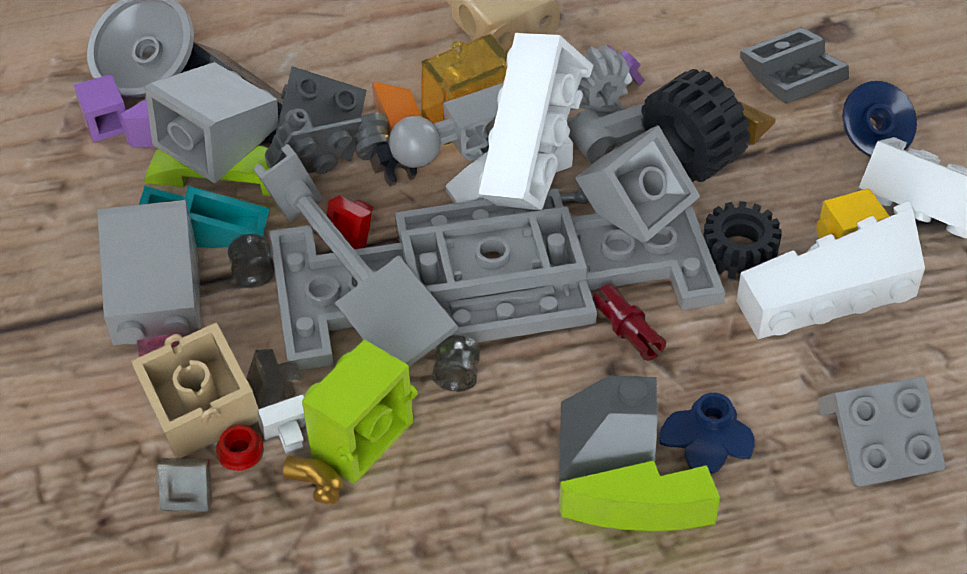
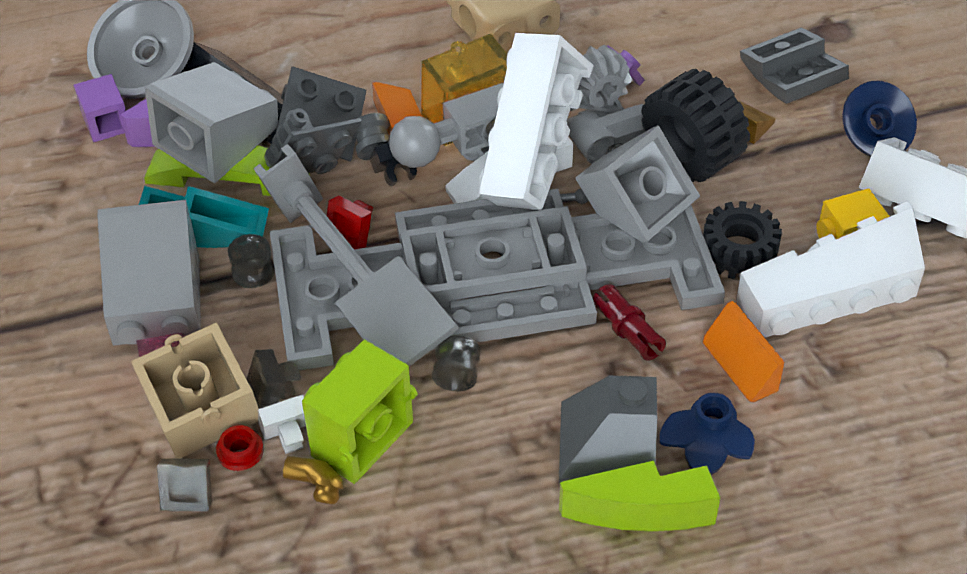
(744, 353): none -> orange slope
(886, 430): light grey bracket -> none

